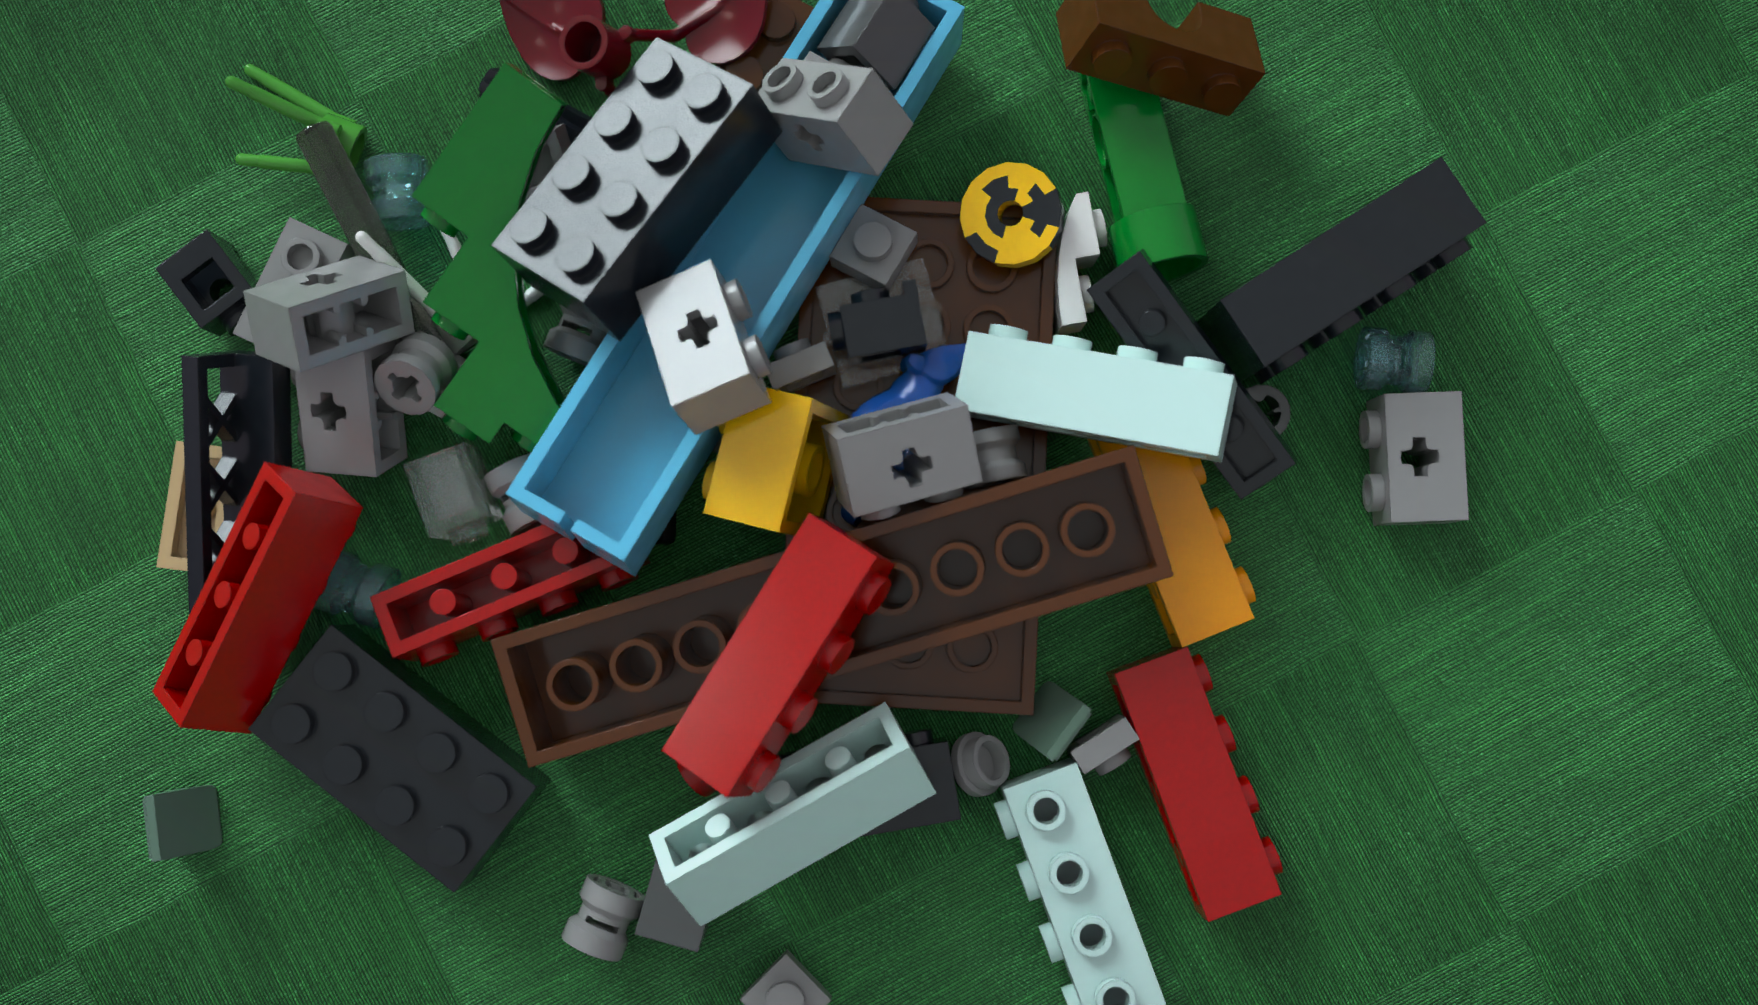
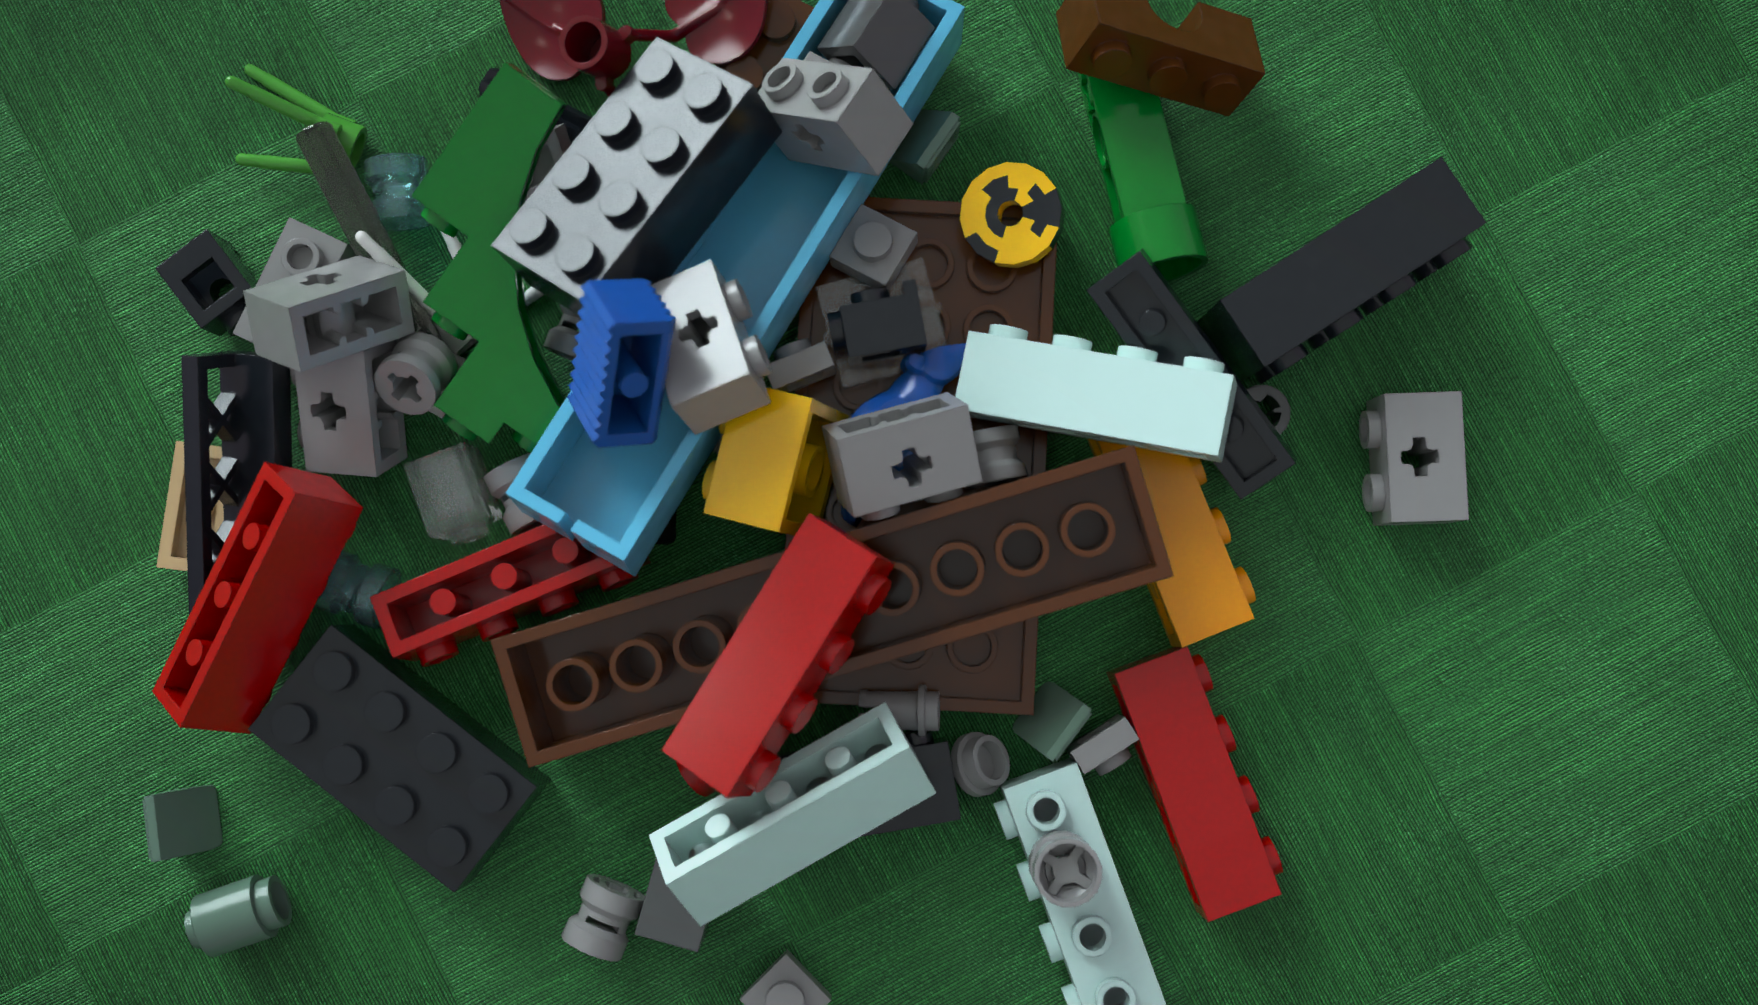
(237, 914): none -> sand green brick
(621, 361): none -> blue brick
(911, 709): none -> light grey pin
(926, 144): none -> sand green slope
(1072, 877): none -> light grey wheel
(1076, 249): white slope -> none
(1394, 360): clear light blue wheel -> none

